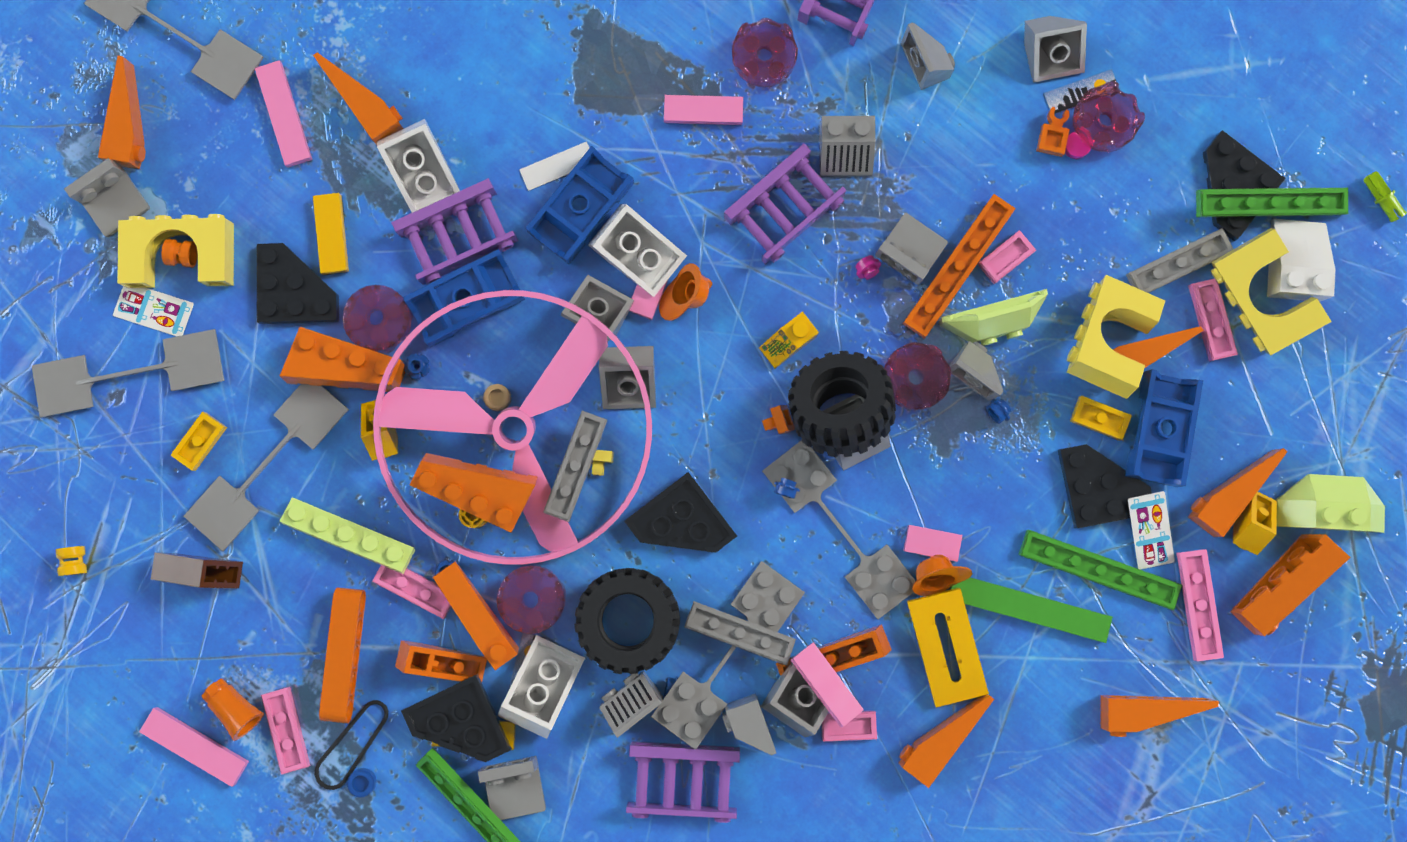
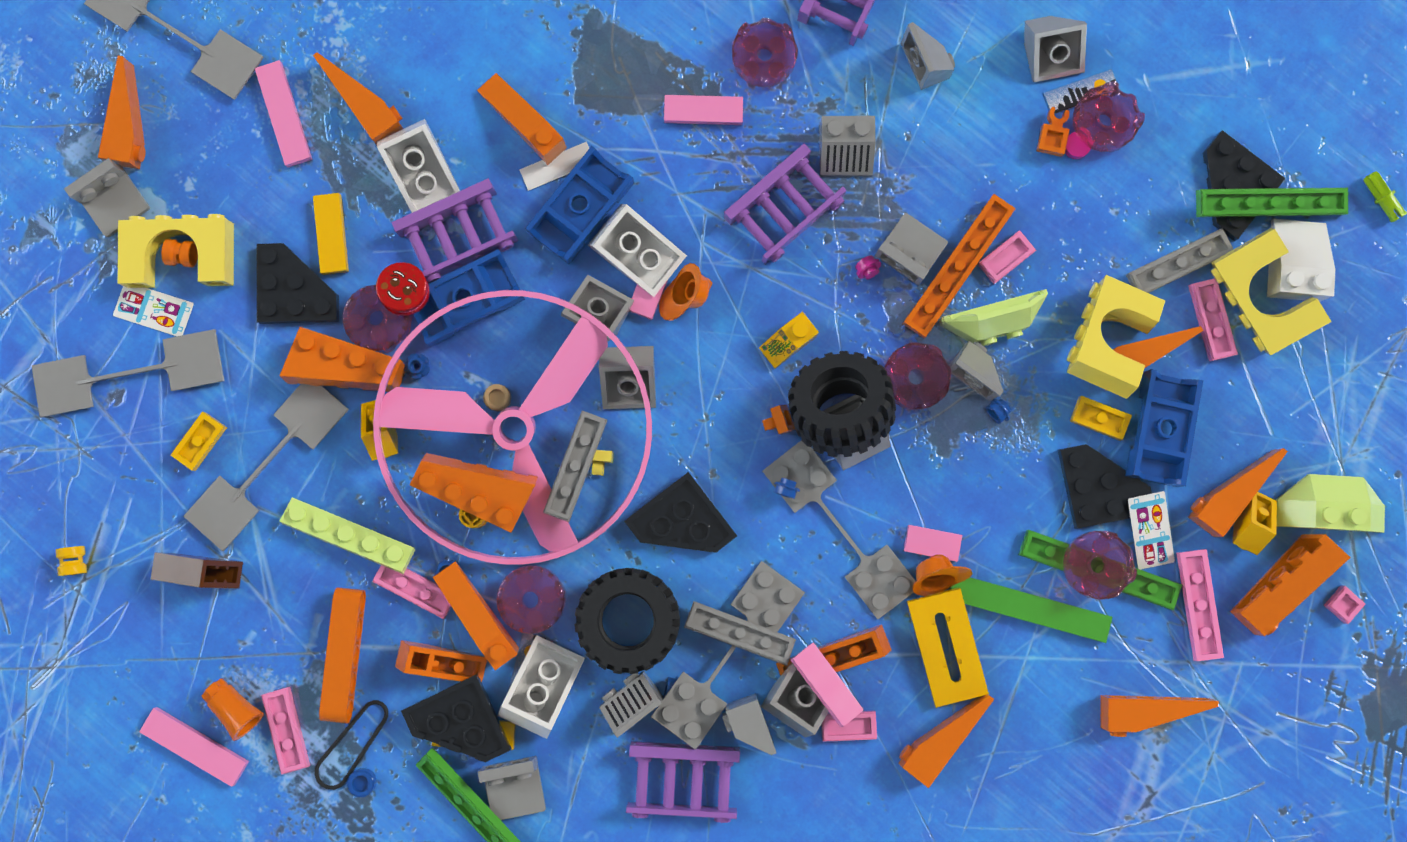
(402, 289): none -> red head
(523, 118): none -> orange slope
(1117, 570): none -> clear pink plate
(1344, 604): none -> bright pink tile

